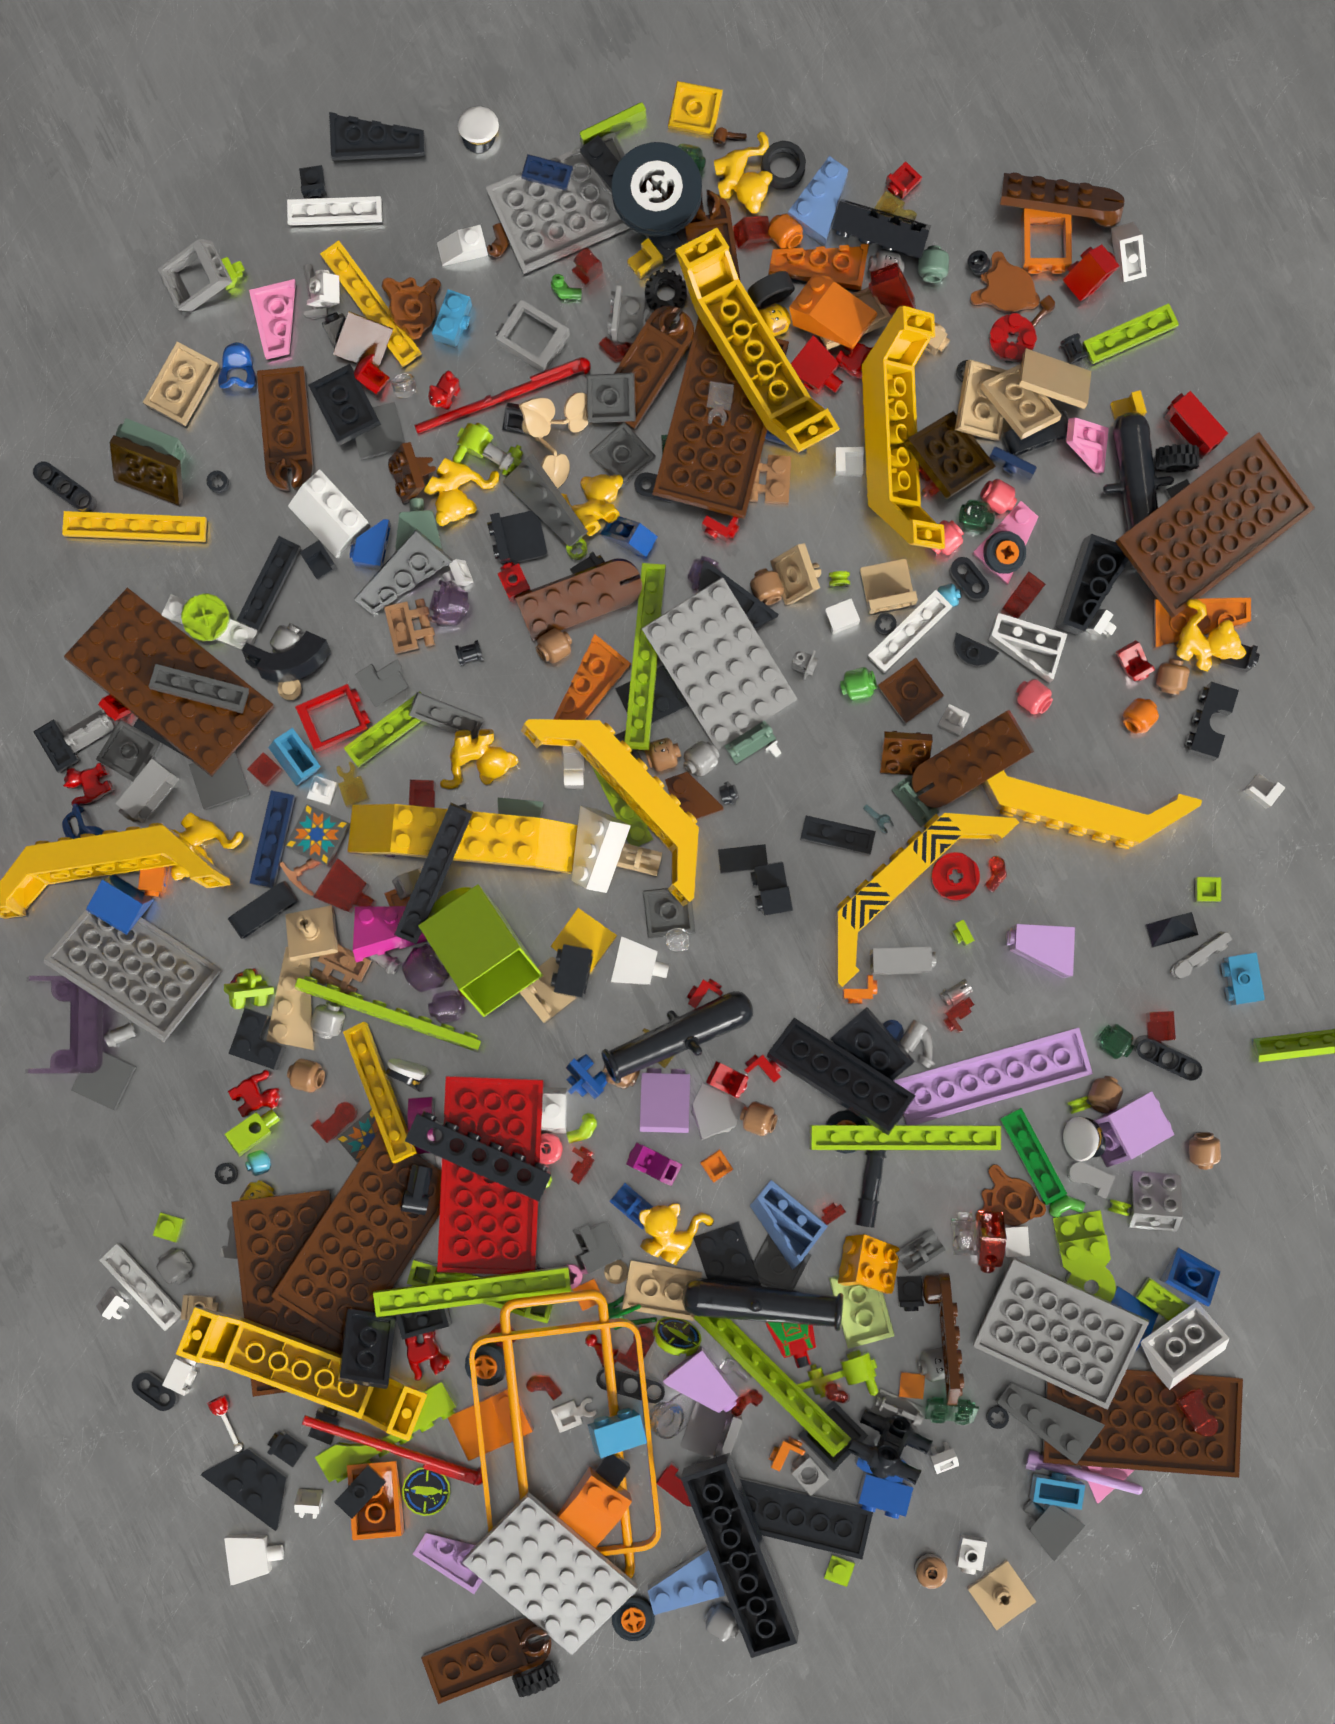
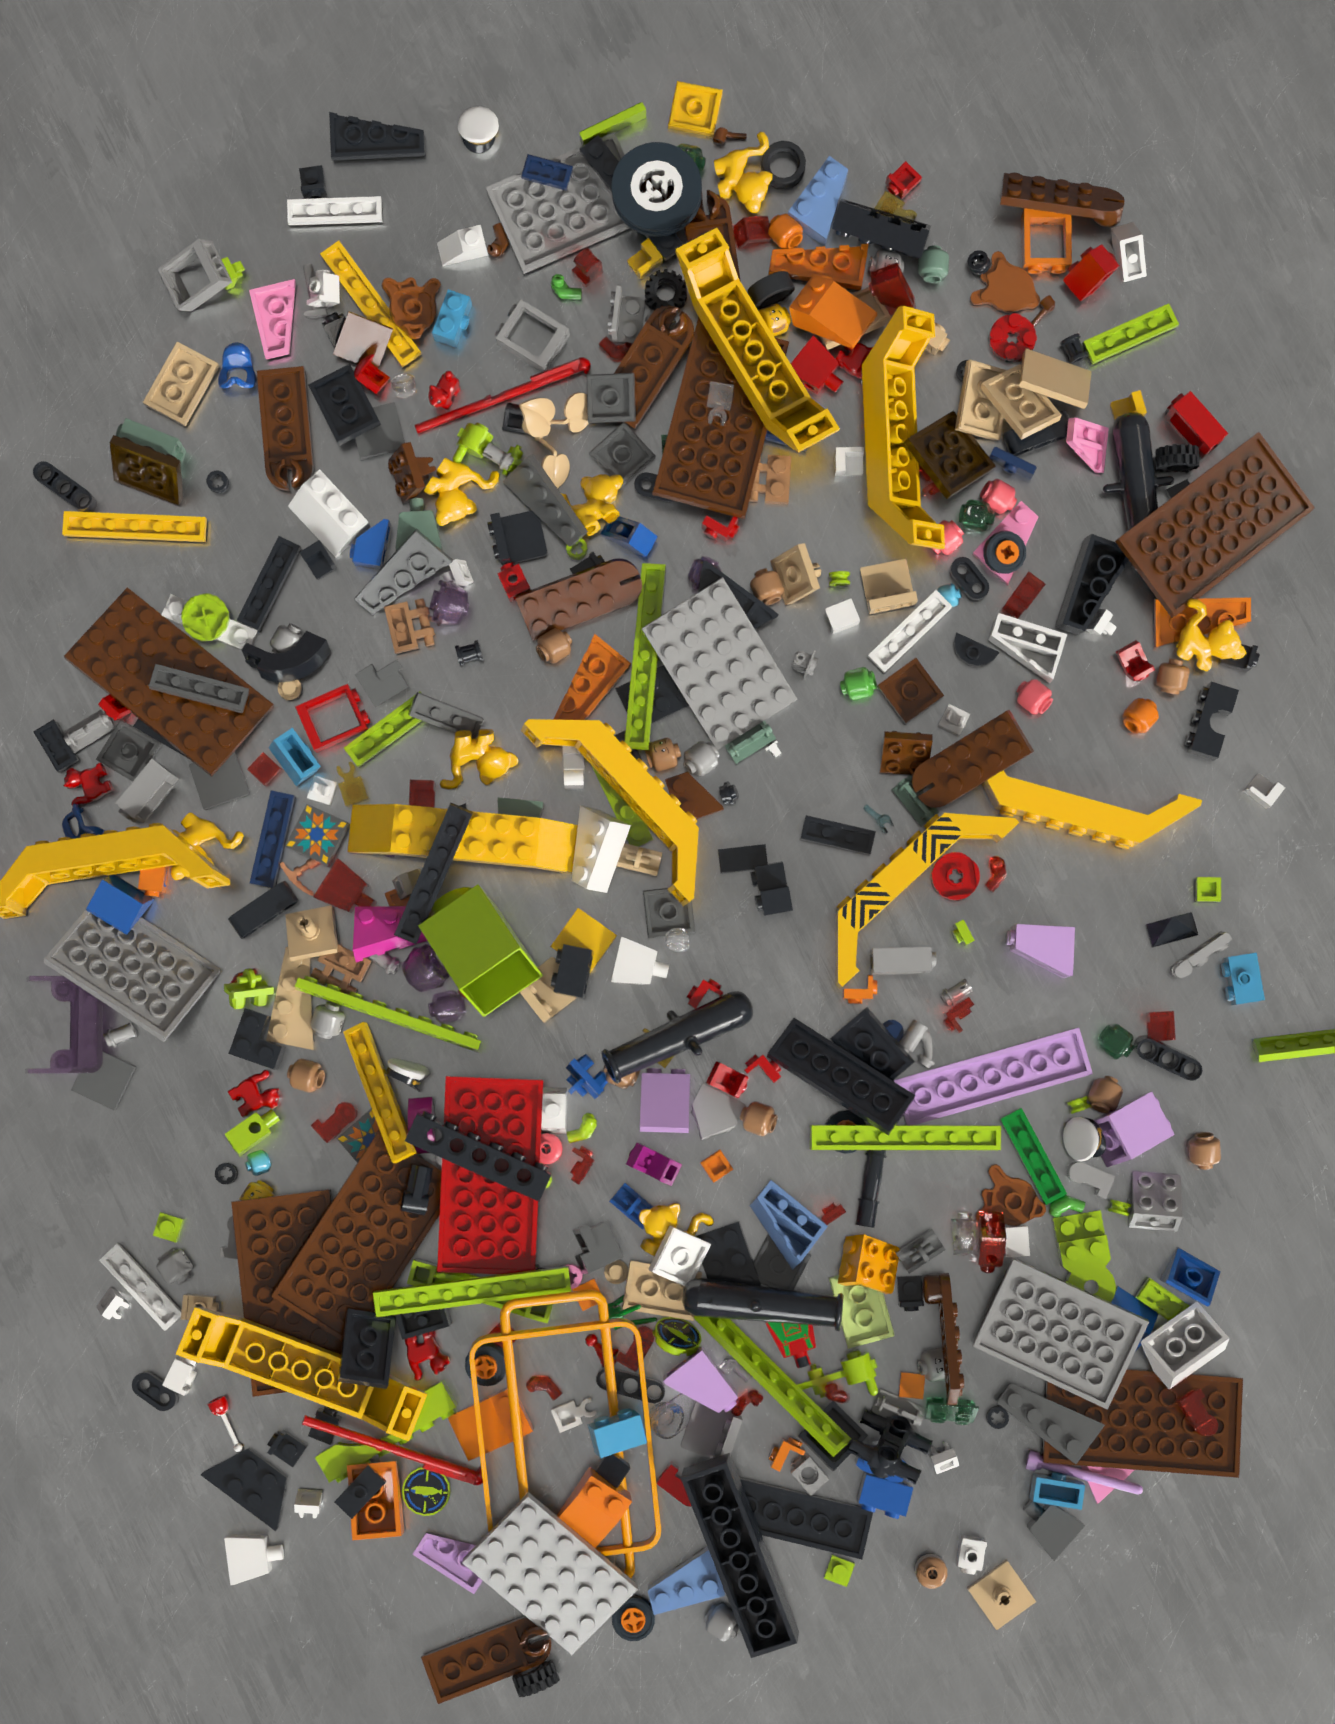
(679, 1256): none -> white tile
(892, 626): black bush -> none

